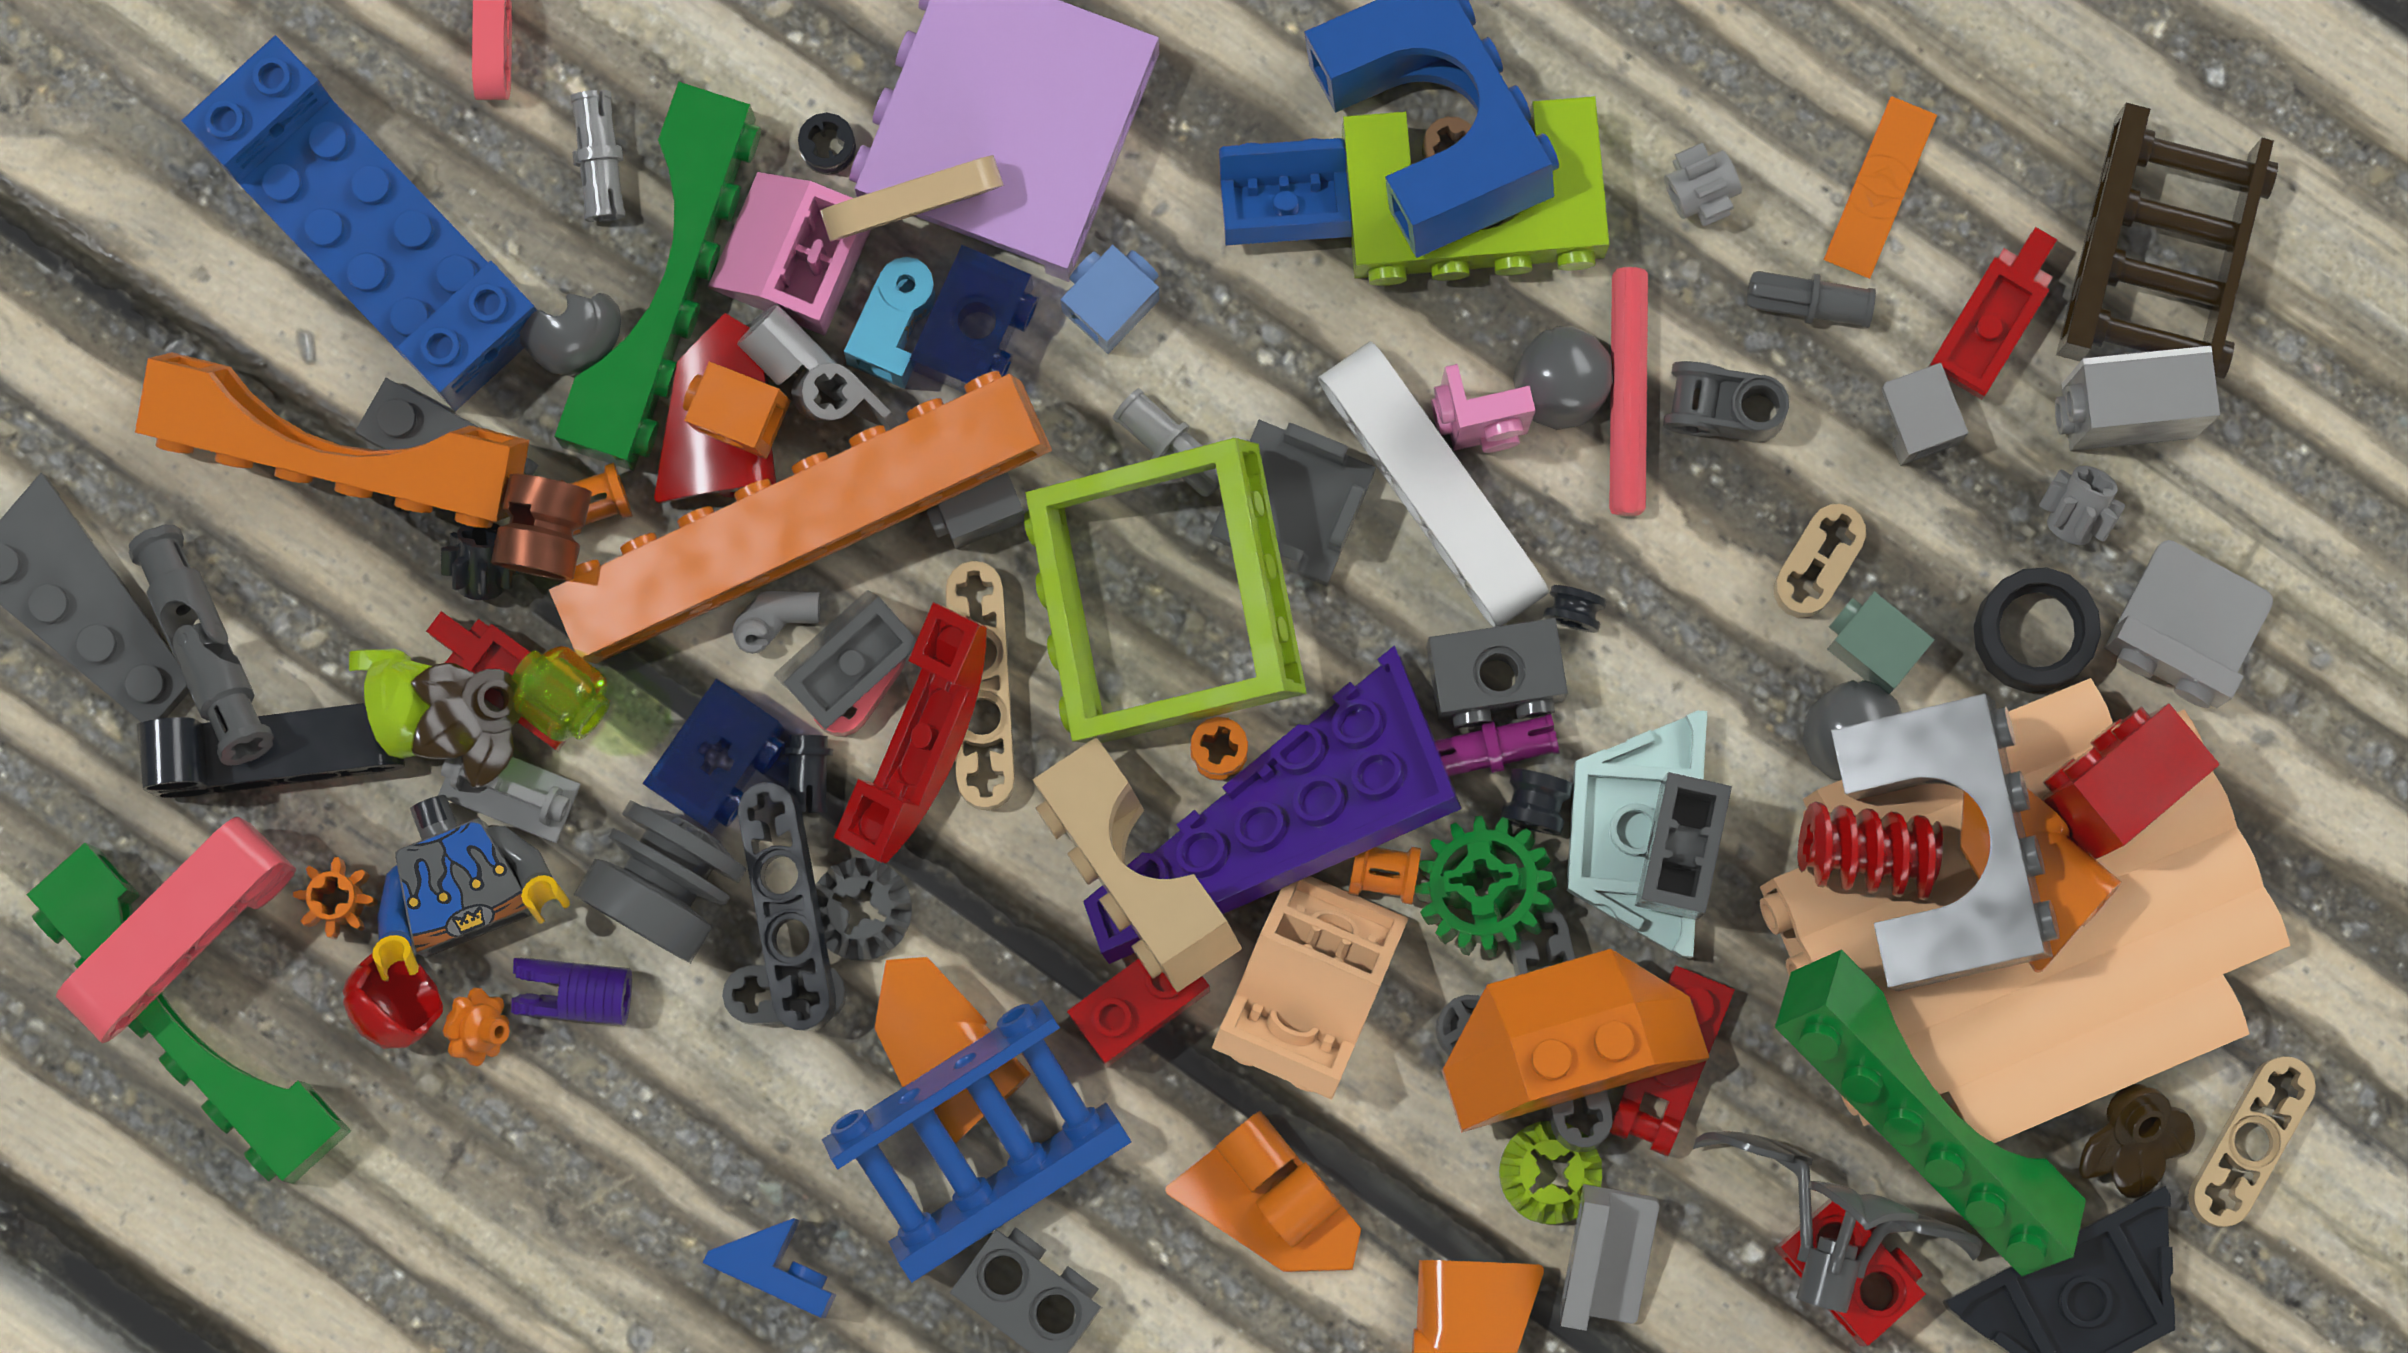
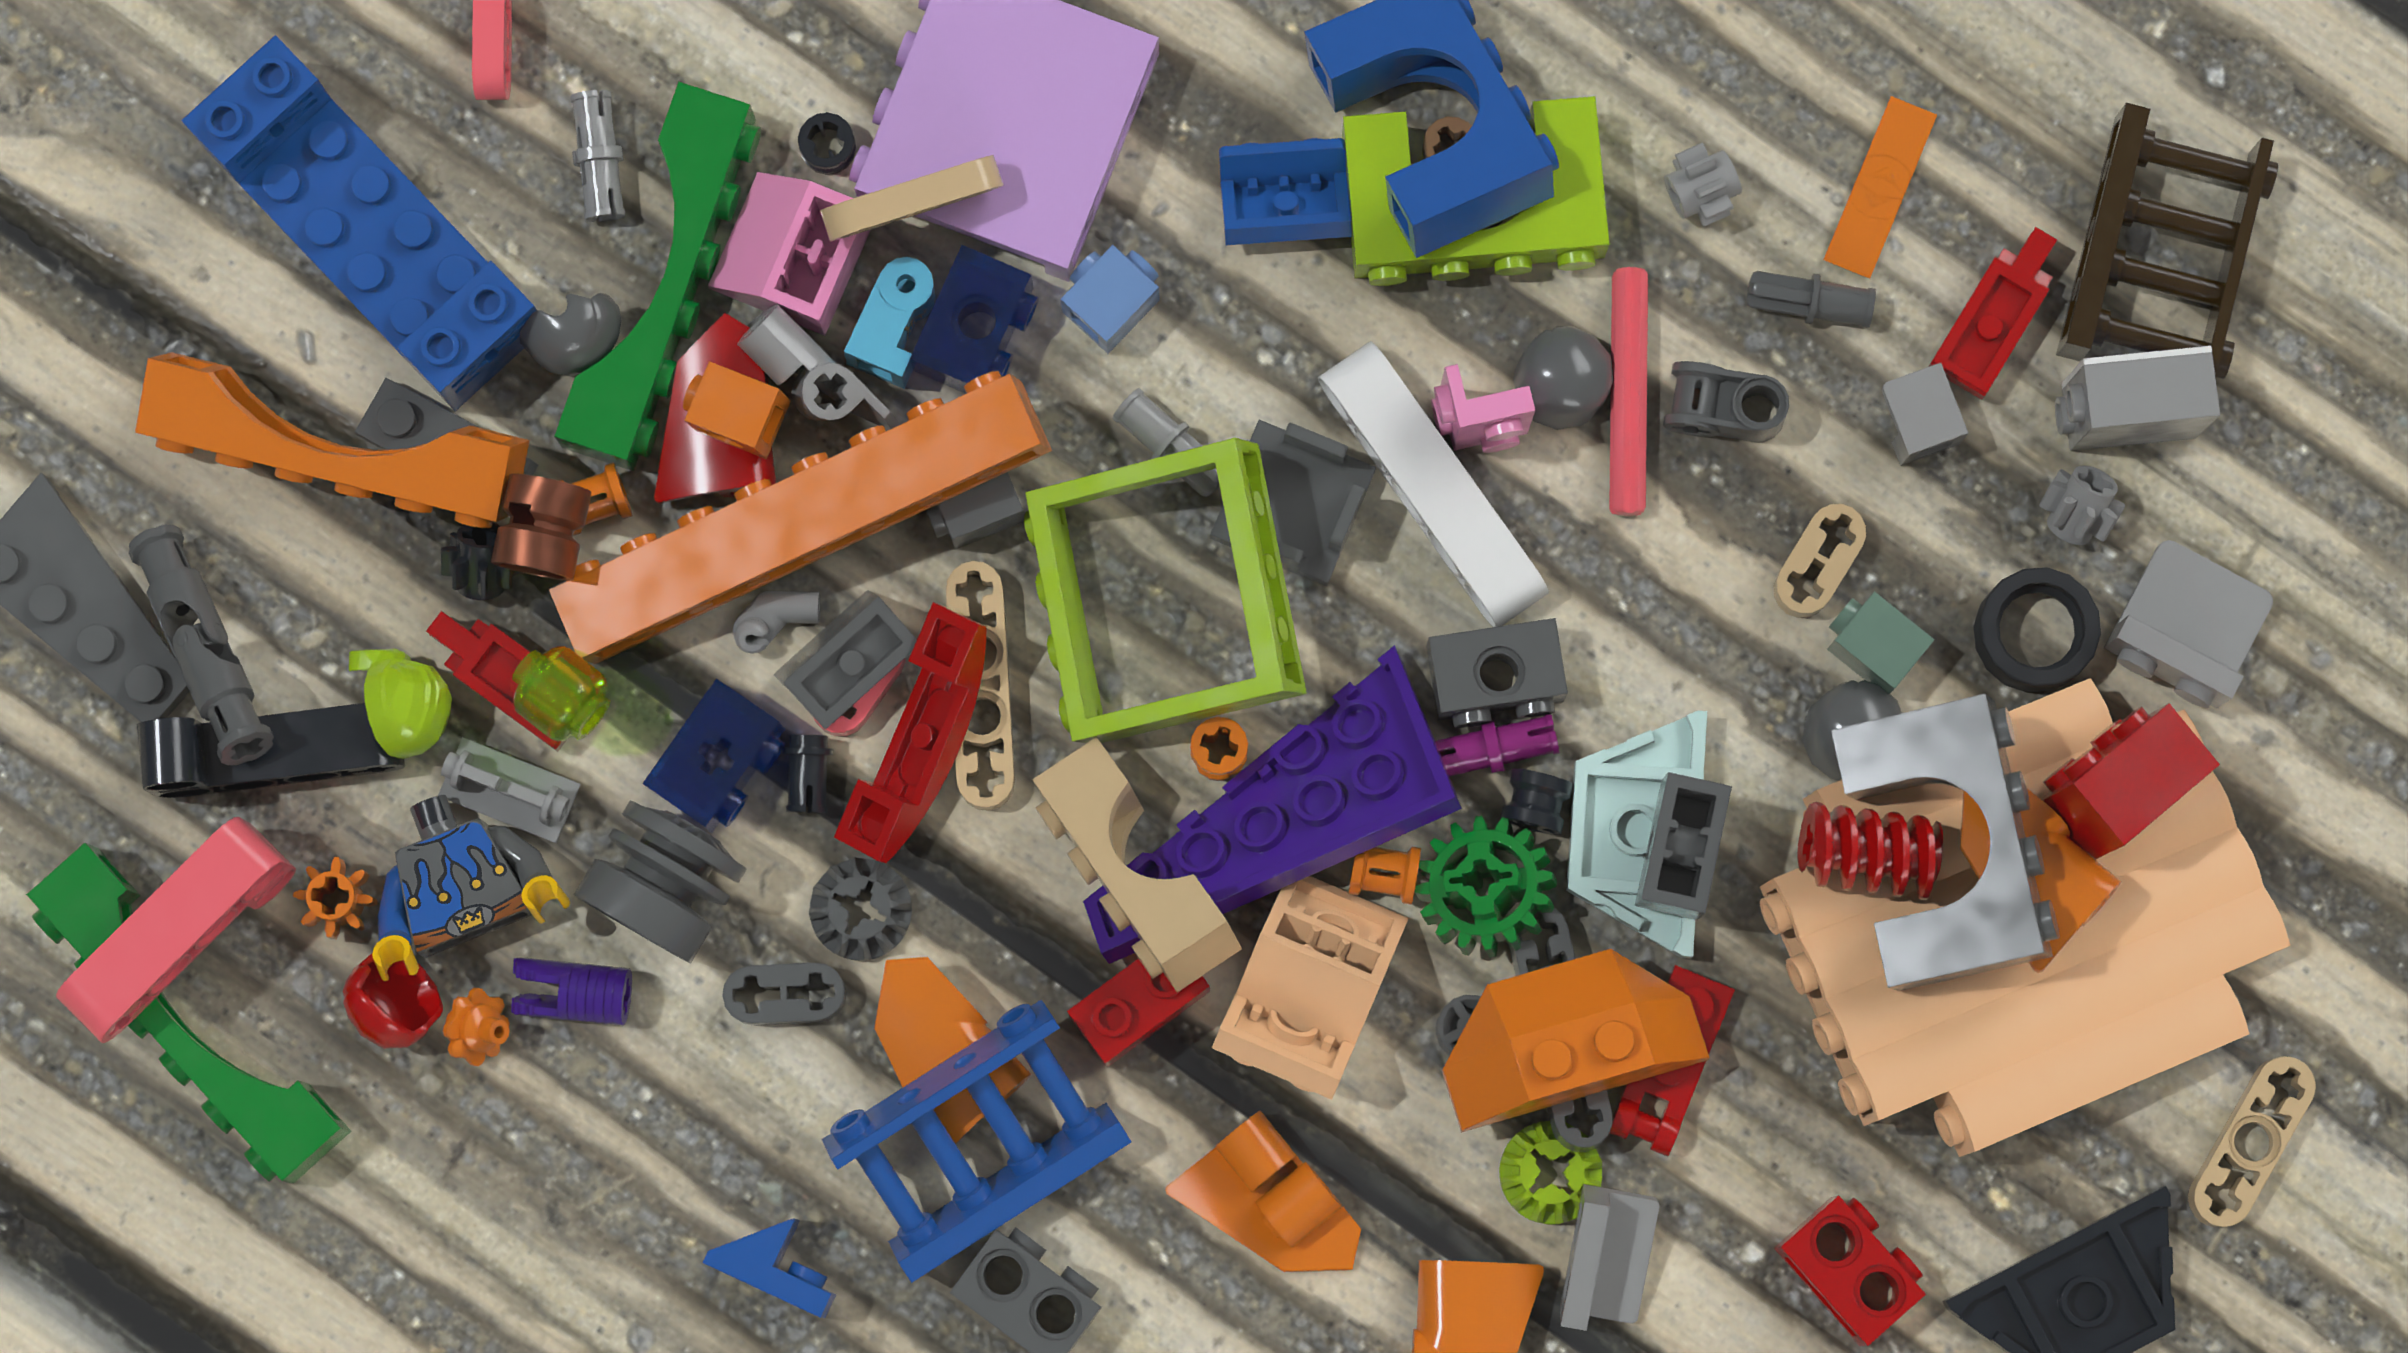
(462, 723): dark brown plate -> none
(776, 909): black beam -> none
(1575, 608): black bush -> none
(1832, 1266): dark grey plant -> none
(1852, 1040): green arch -> none
(2137, 1140): dark brown plate -> none

